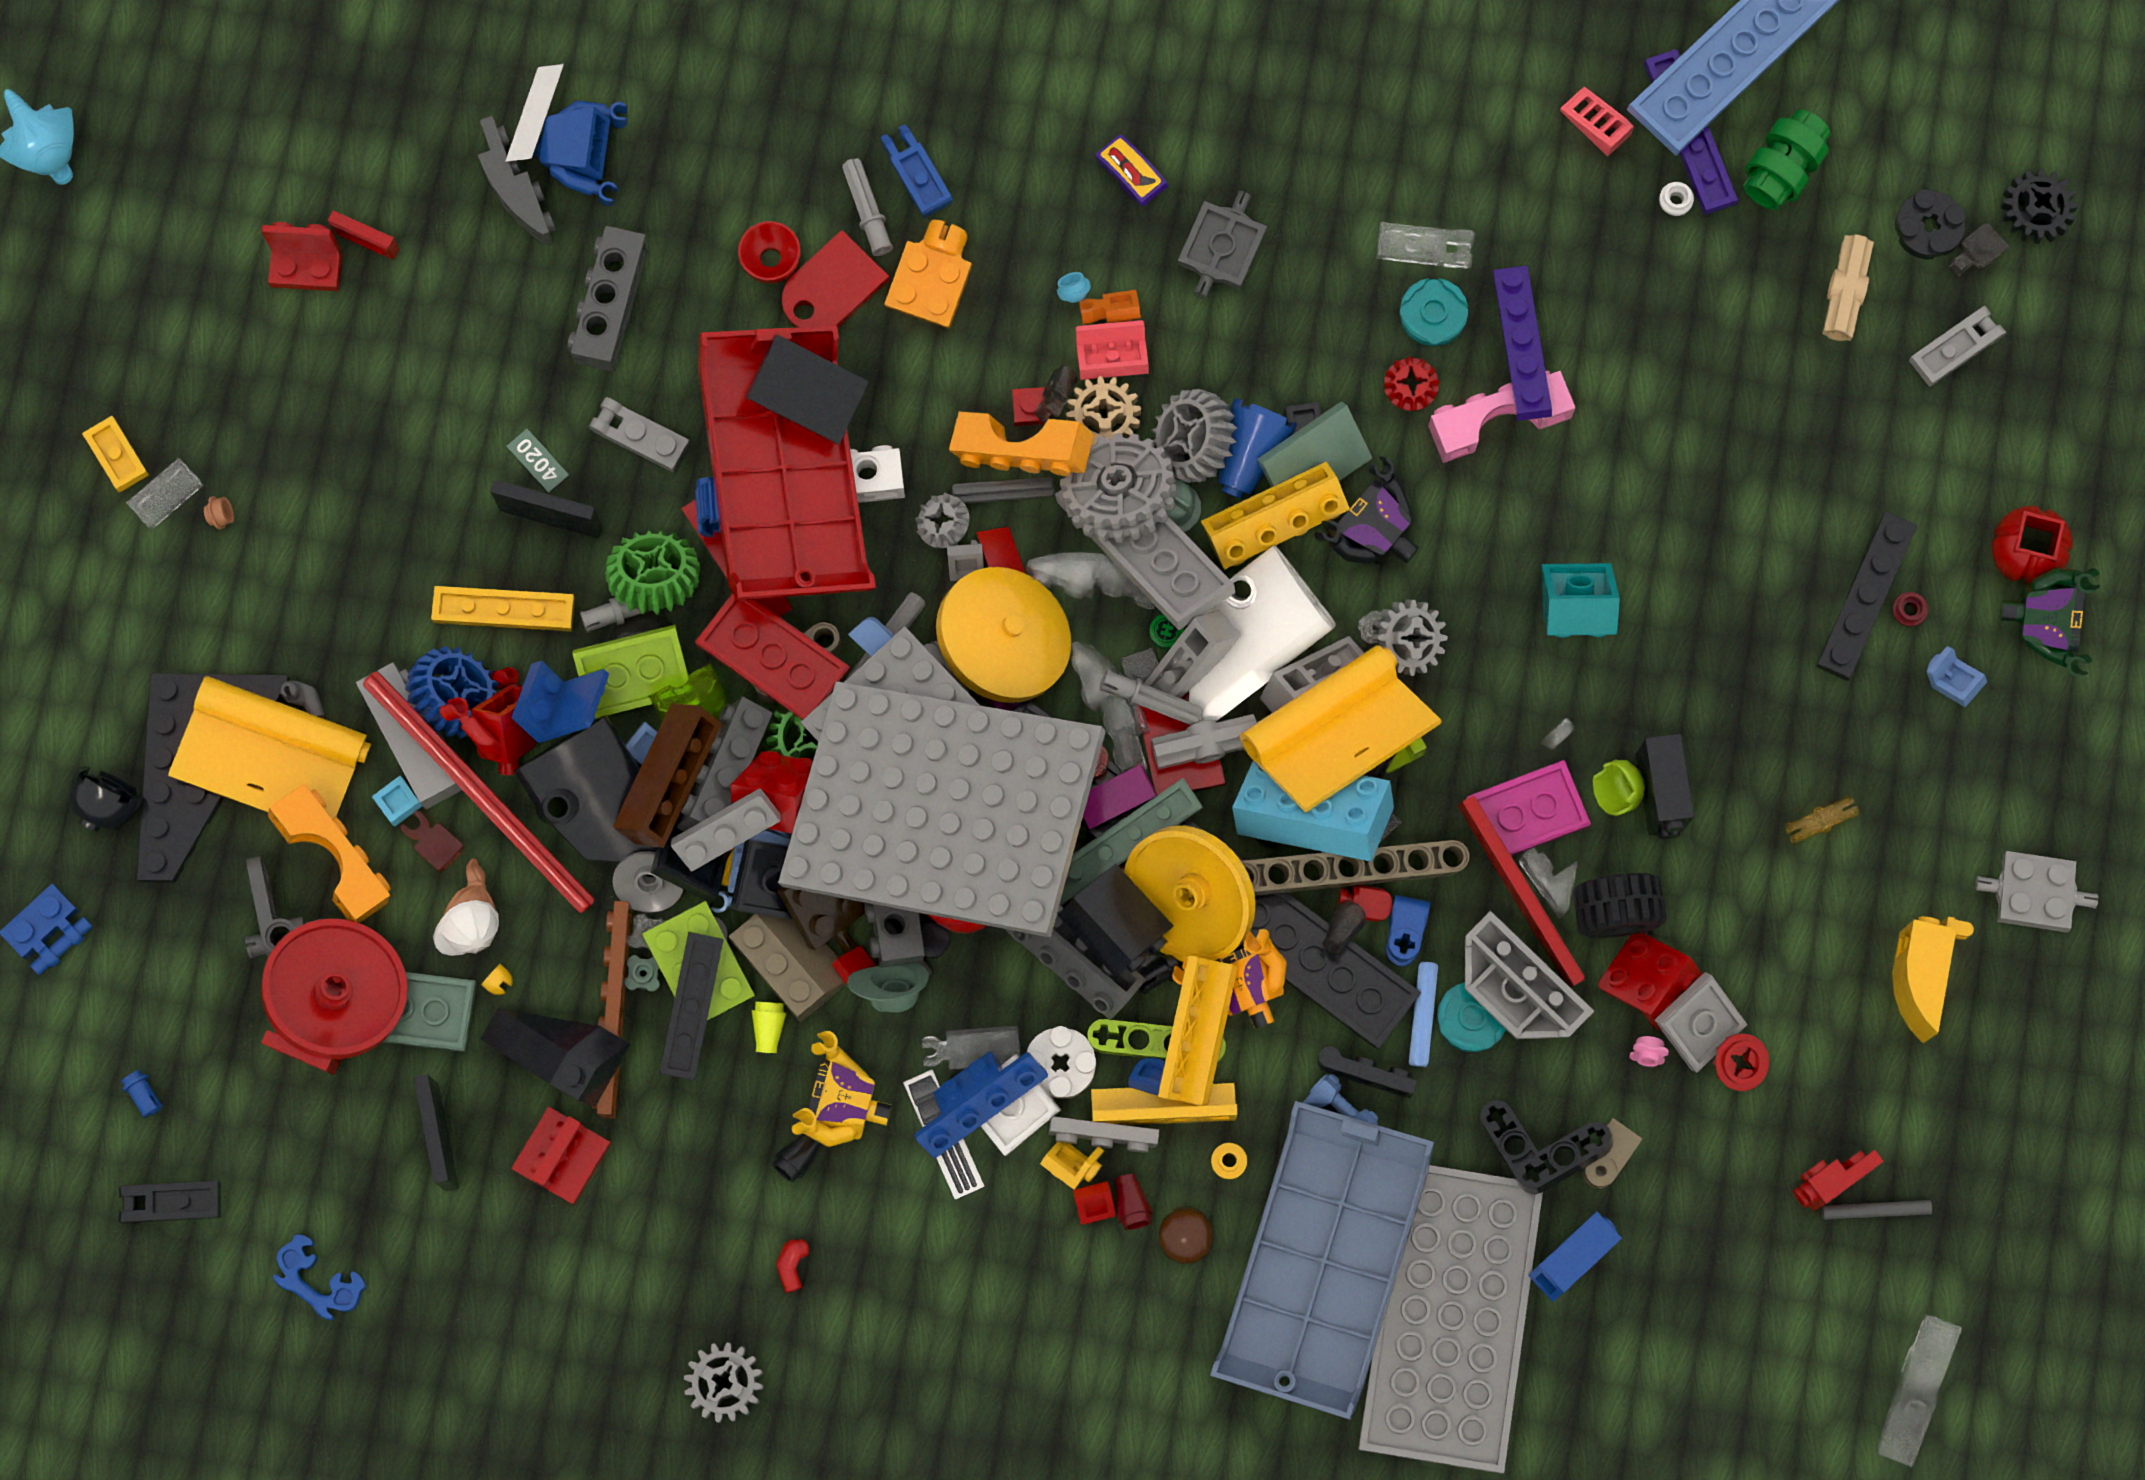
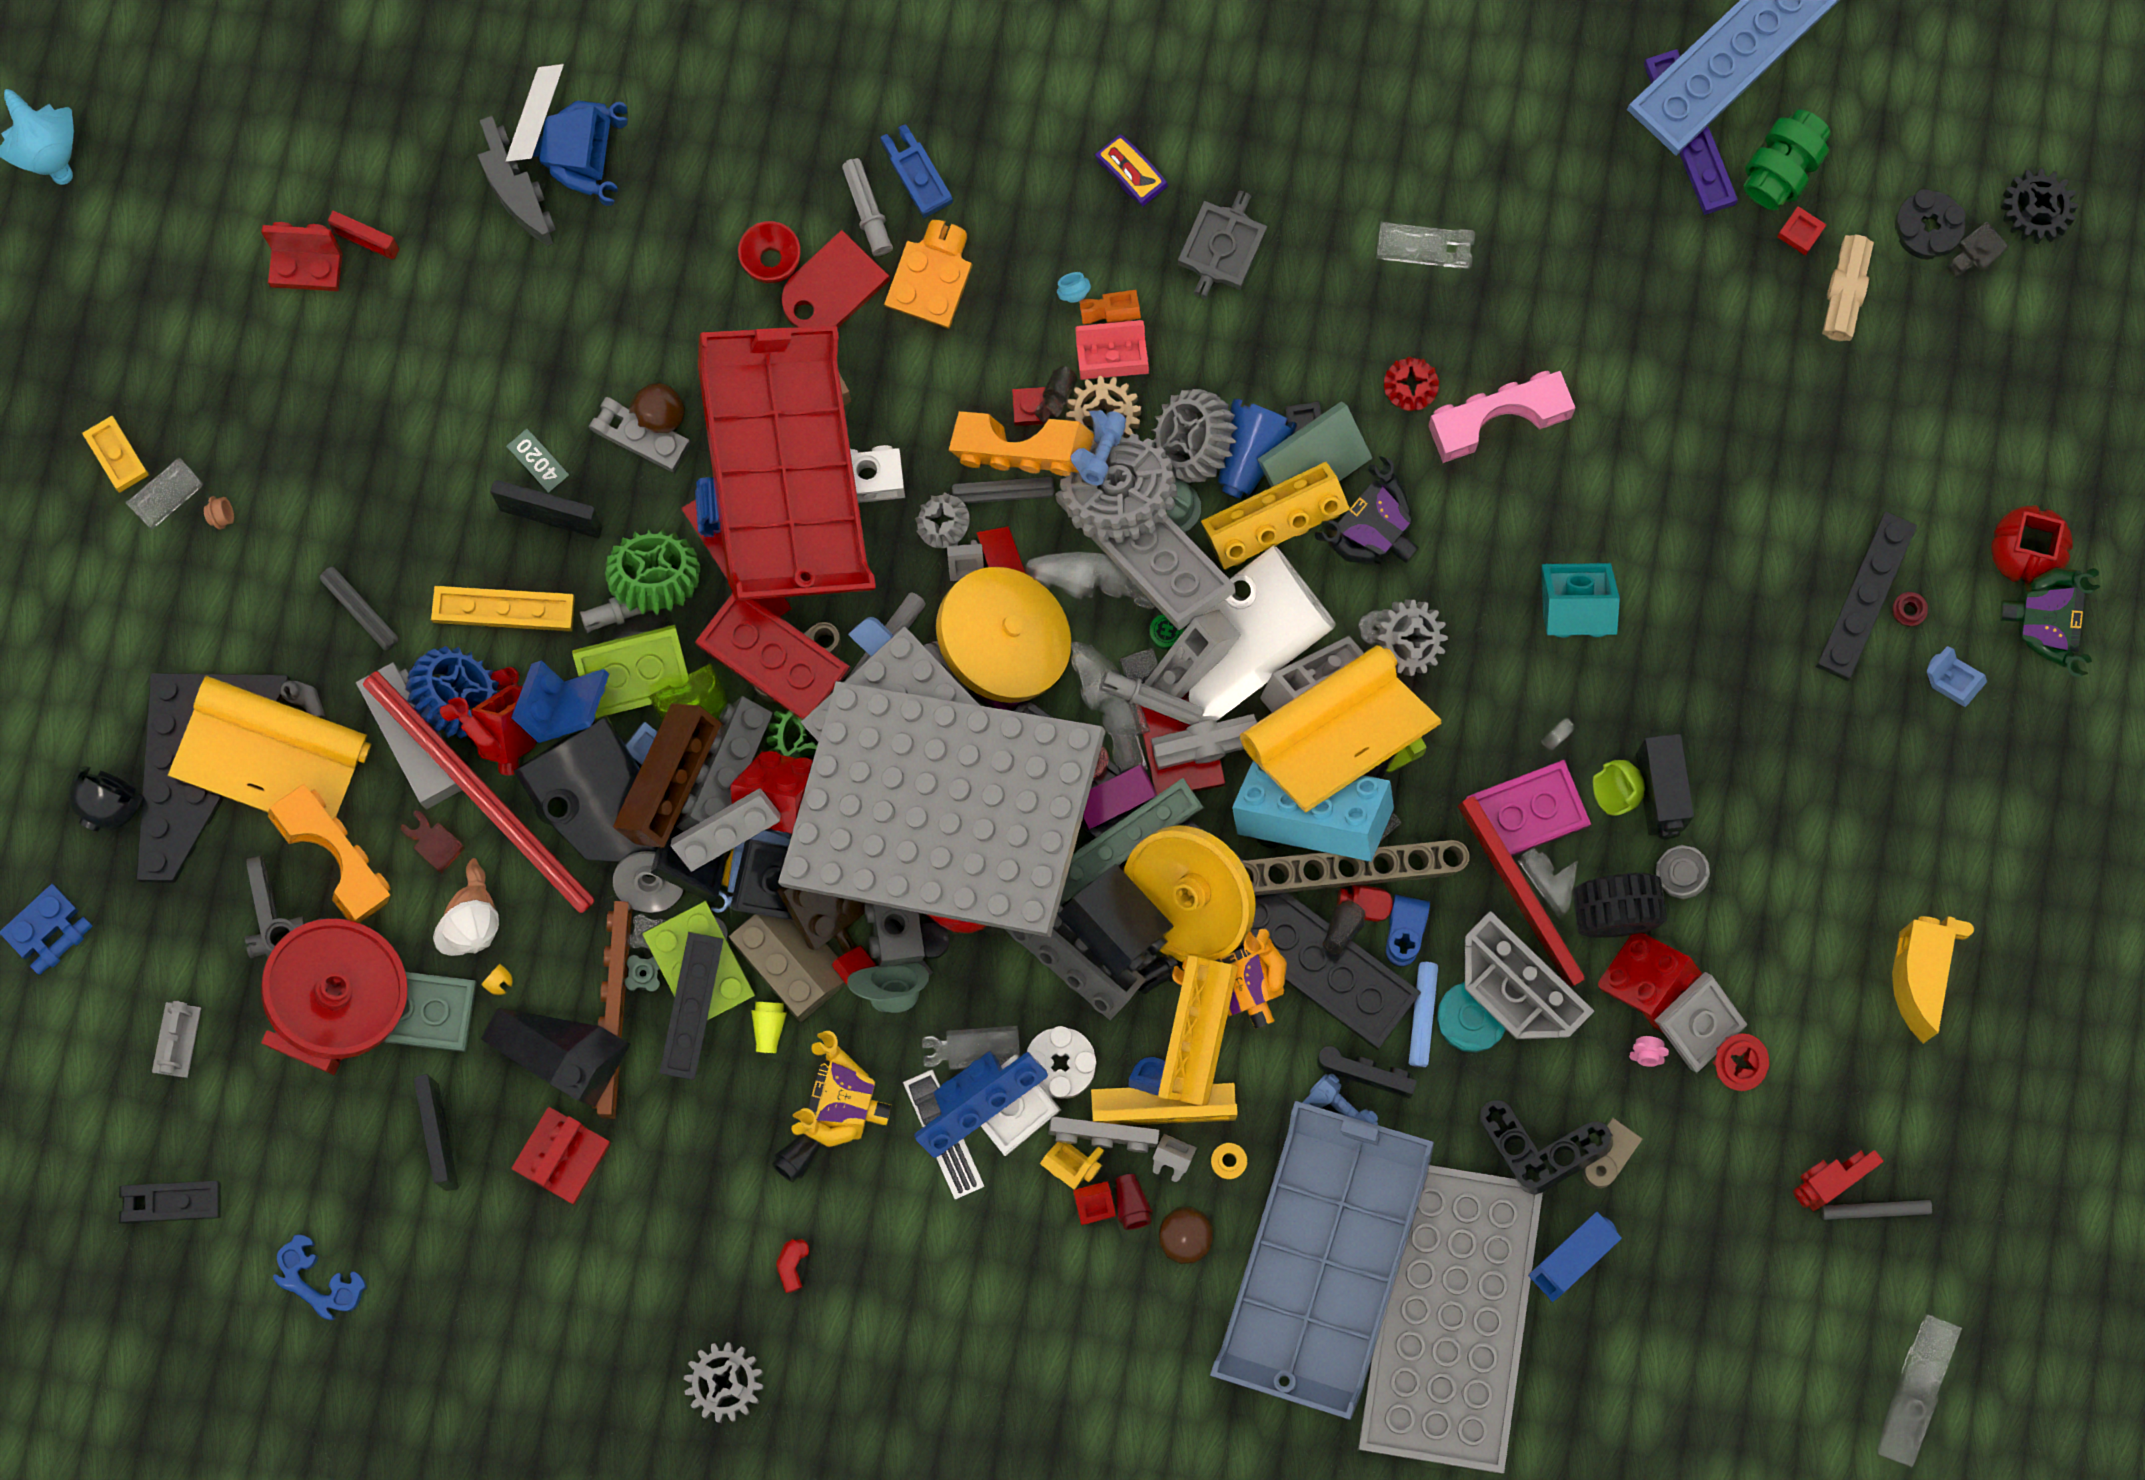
(141, 1093): blue pin -> none
(176, 1039): none -> light grey hinge
(359, 608): none -> dark grey axle
(397, 800): medium azure plate -> none
(604, 349): dark grey brick -> none
(658, 408): none -> reddish brown hair
(806, 389): black tile -> none
(1107, 433): none -> medium blue piece
(1156, 1035): lime beam -> none
(1173, 1154): none -> light grey tile
(1433, 312): teal tile -> none
(1522, 343): dark purple plate -> none
(1597, 136): coral slope -> none
(1676, 189): white plate -> none
(1683, 871): none -> light grey hair
(1801, 230): none -> red plate
(1821, 819): clear yellow pin -> none
(1956, 346): light grey plate -> none
(2036, 891): light grey plate -> none

